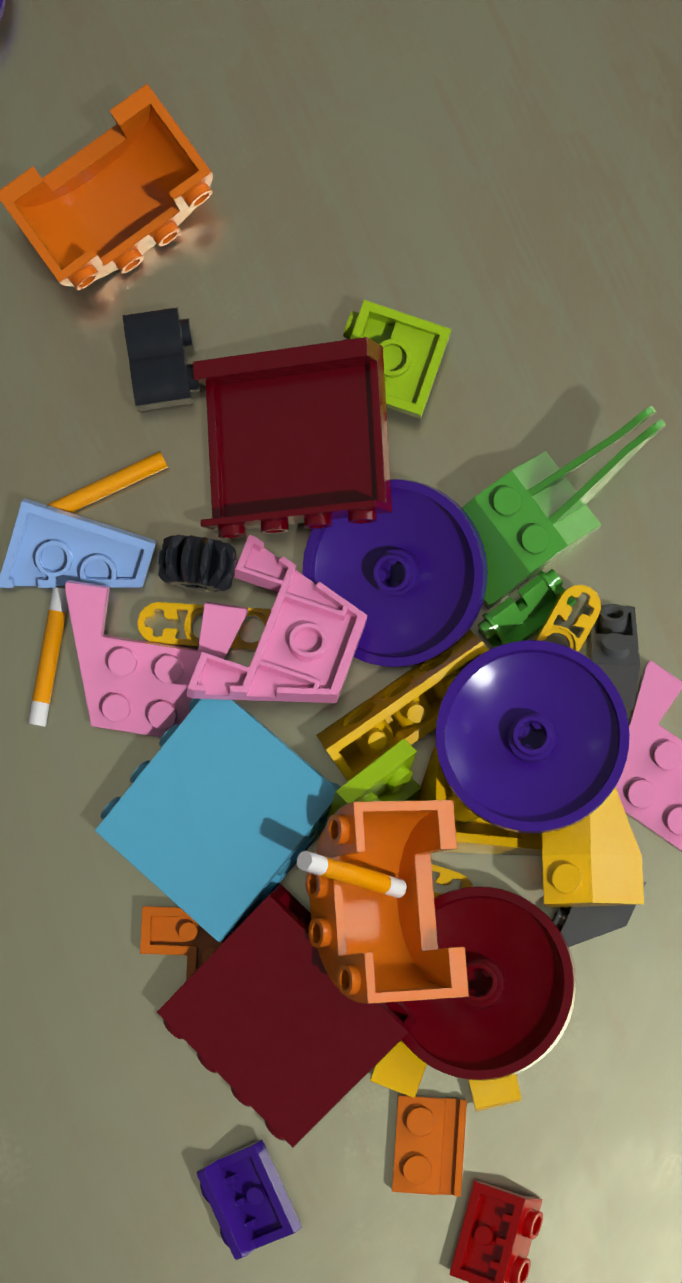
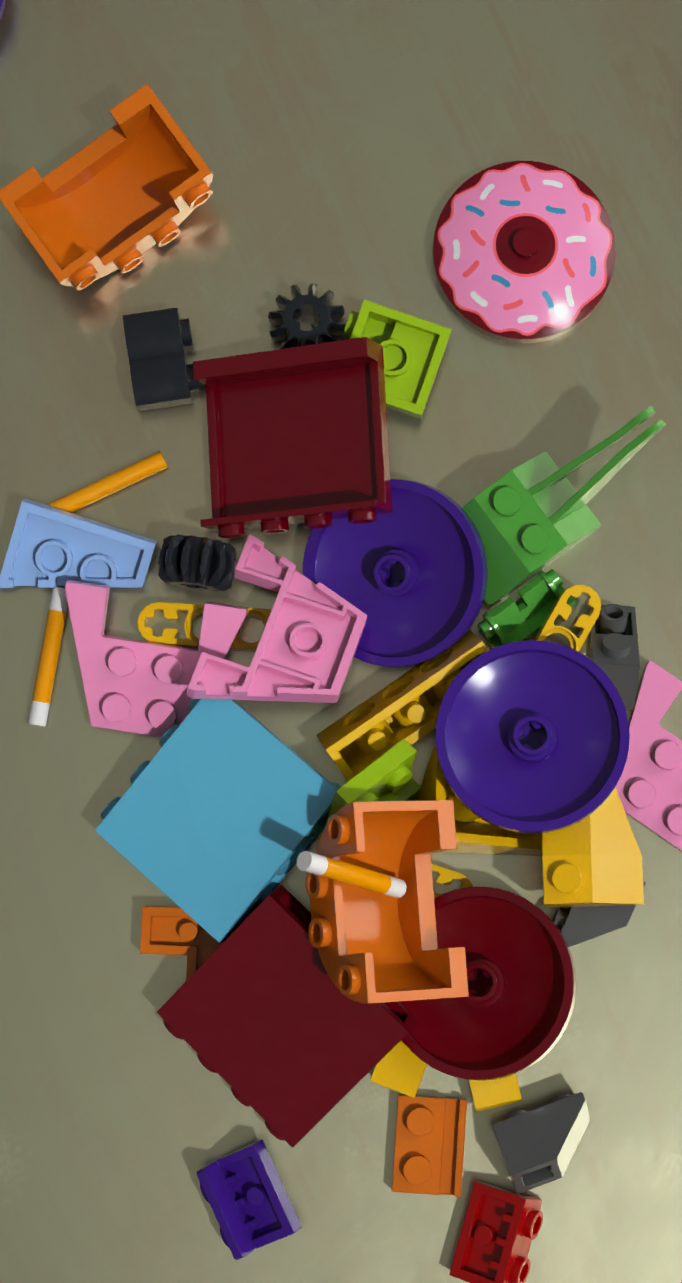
(320, 308): none -> black gear
(523, 251): none -> dish
(542, 1141): none -> dark grey slope

